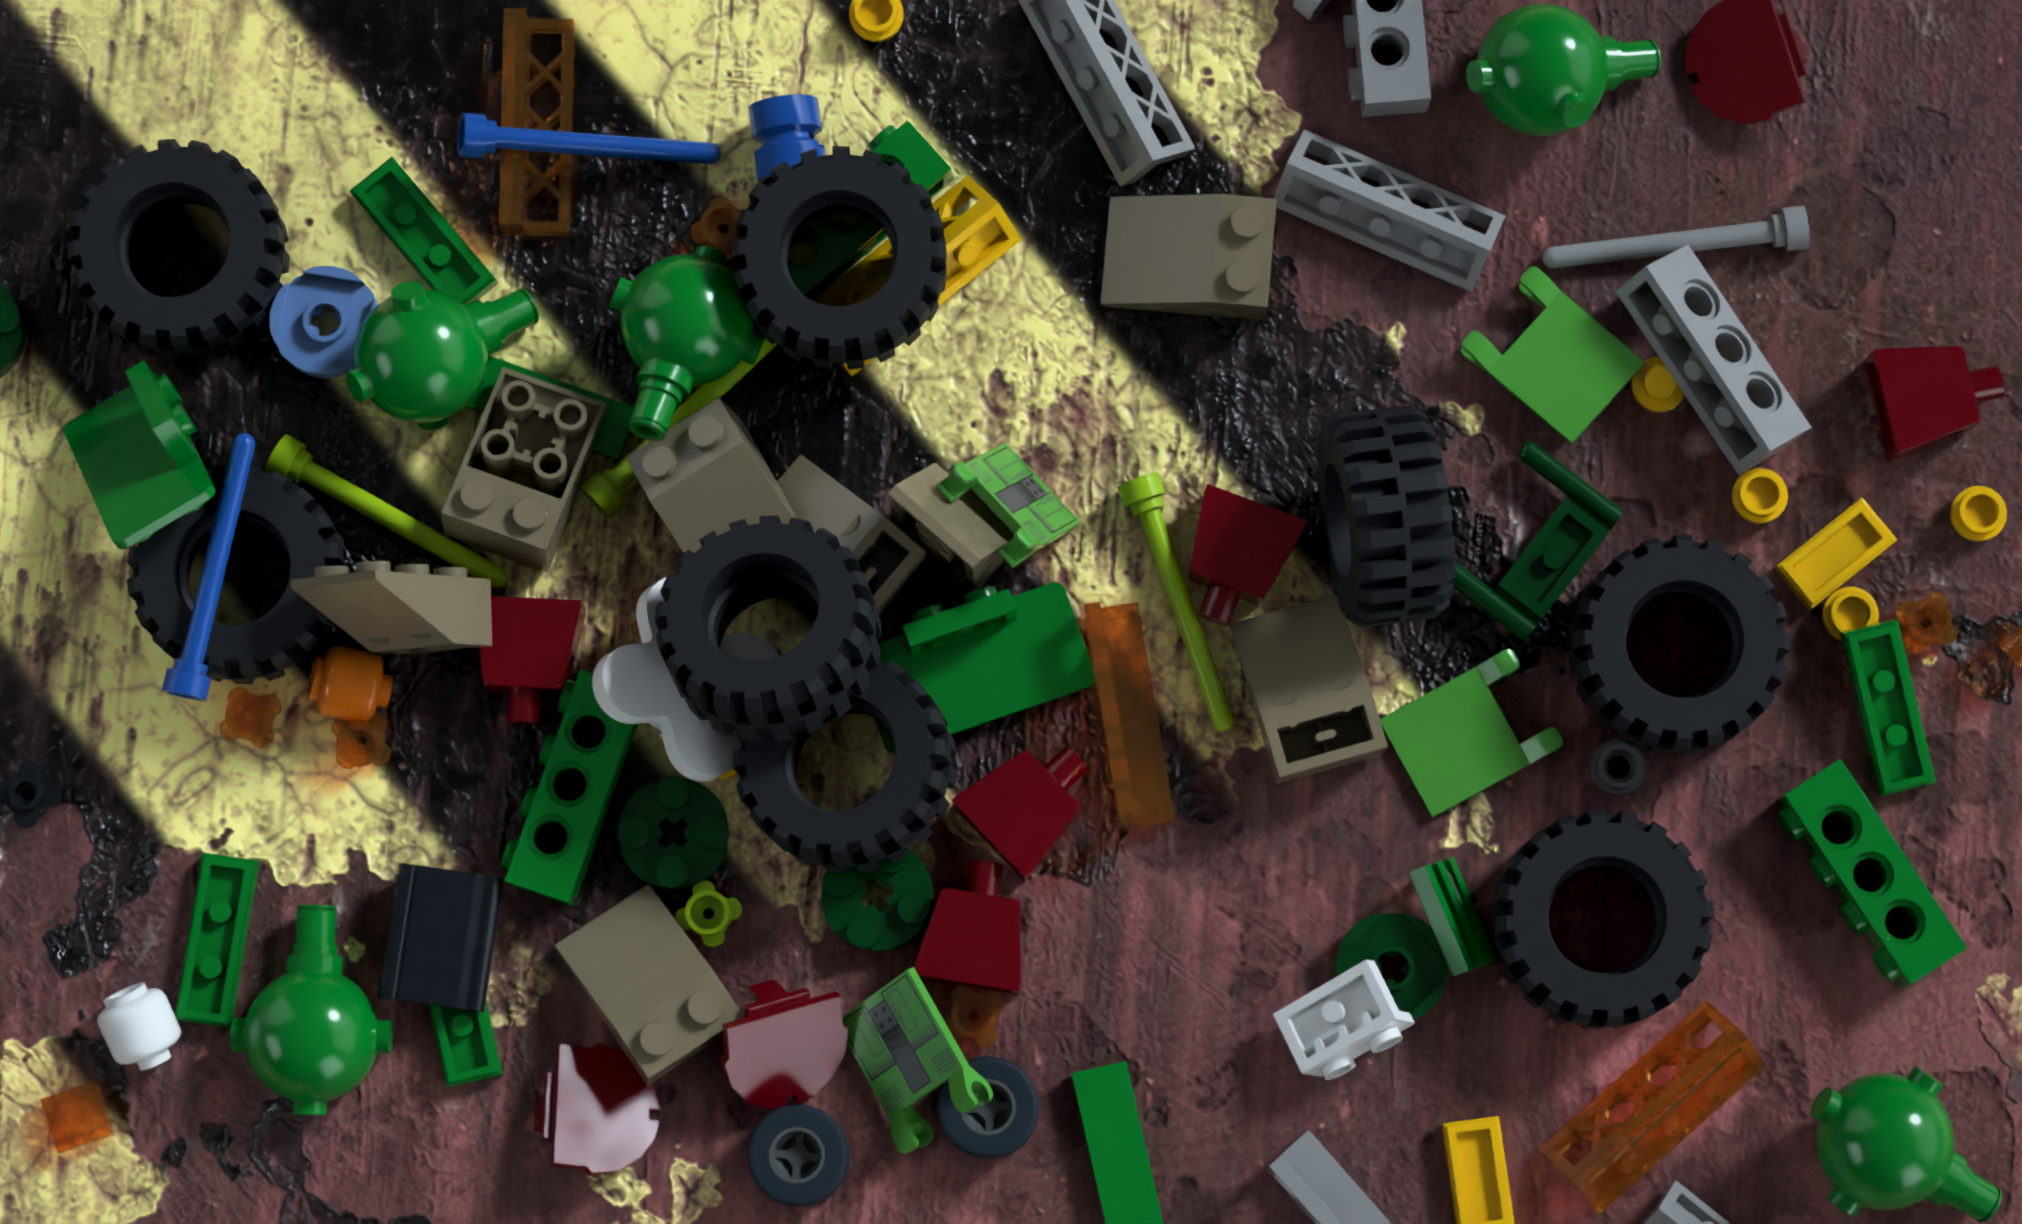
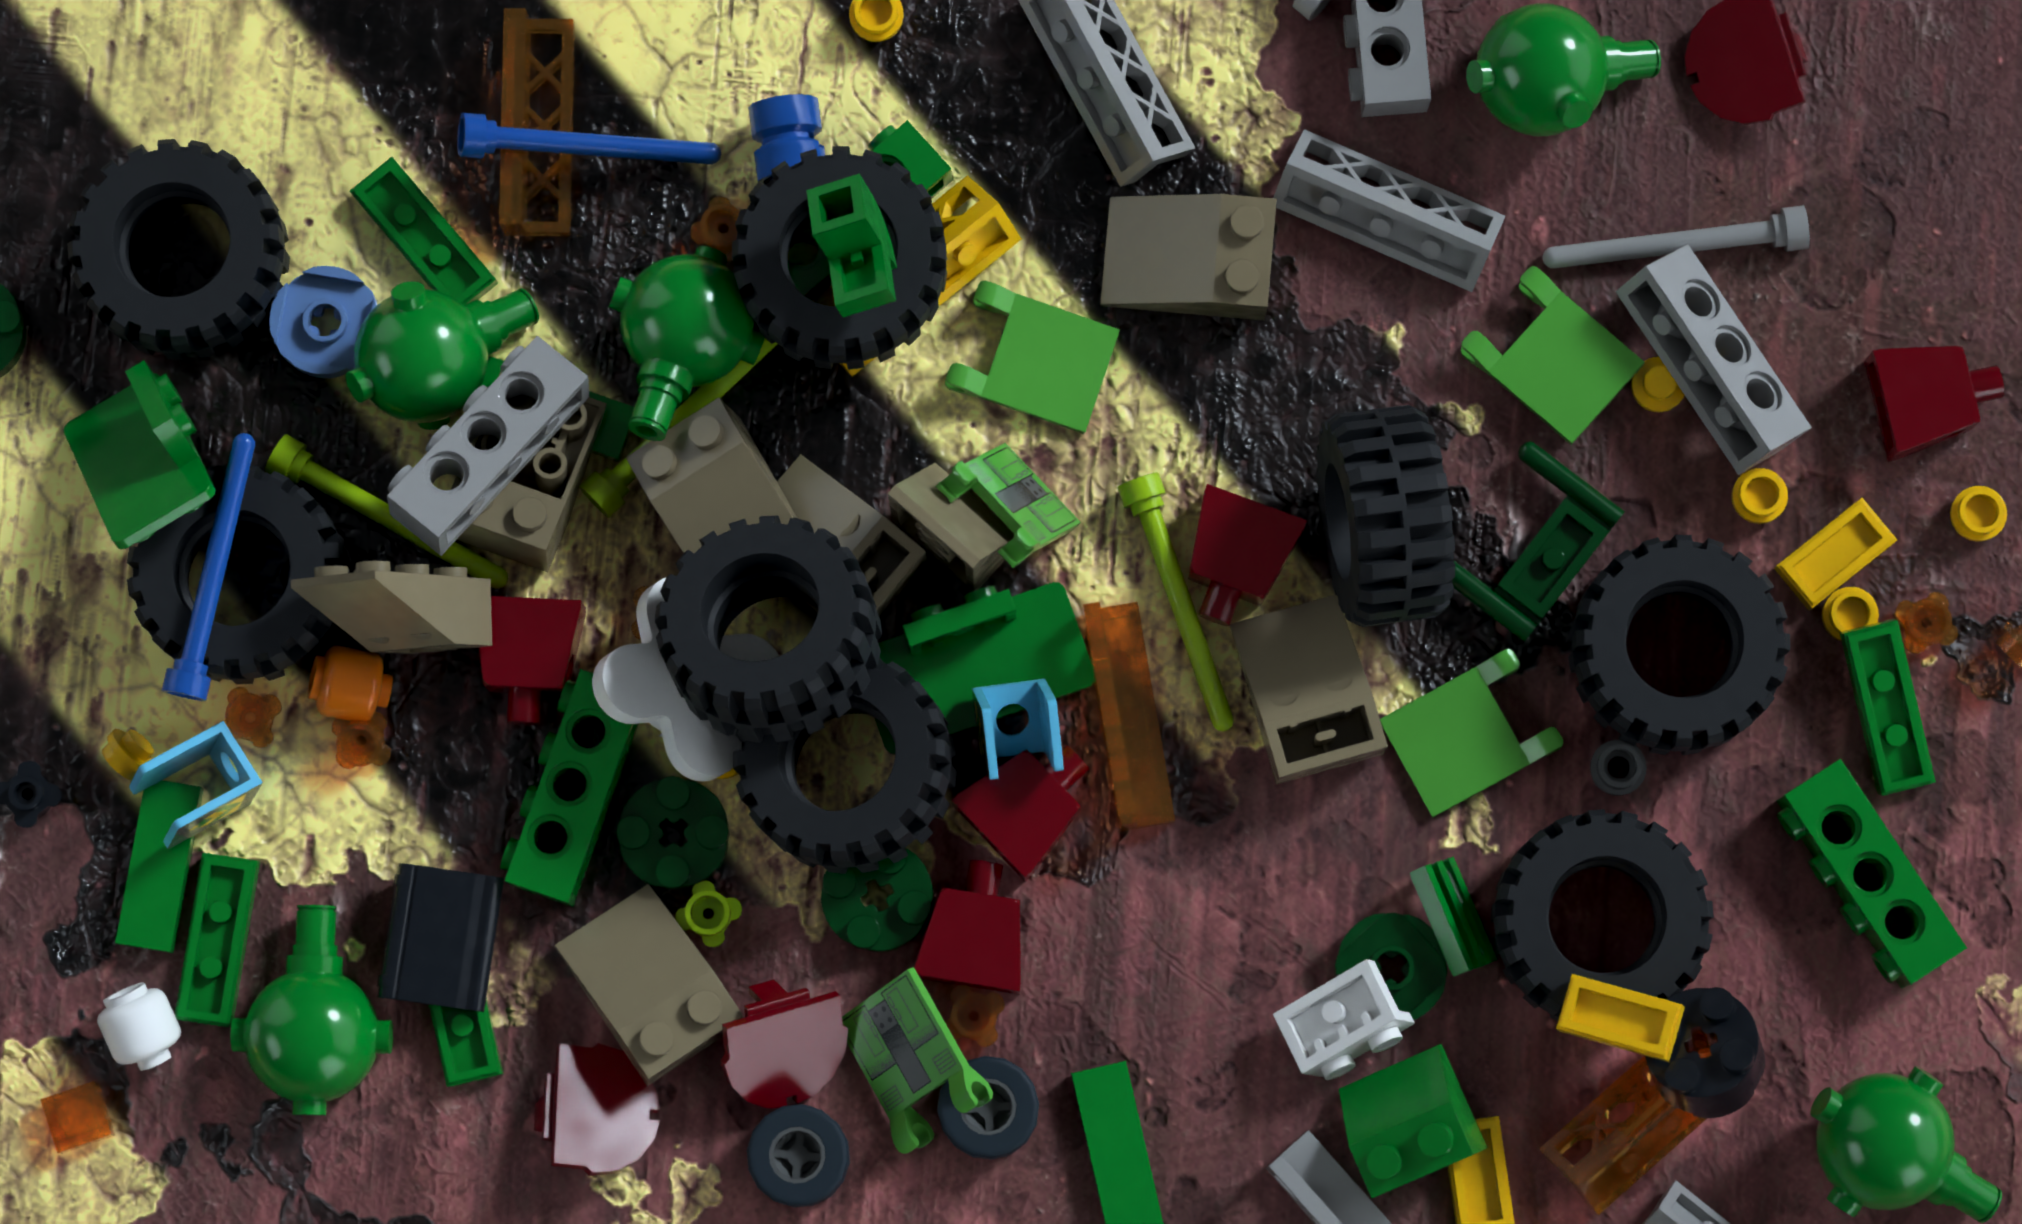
(127, 752): none -> yellow plate
(155, 873): none -> green tile
(220, 745): none -> medium azure piece
(443, 515): none -> light grey brick
(855, 243): none -> green brick
(1039, 735): none -> medium azure piece
(1044, 362): none -> bright green flag
(1408, 1121): none -> green slope
(1620, 1017): none -> yellow tile
(1727, 1077): none -> black brick

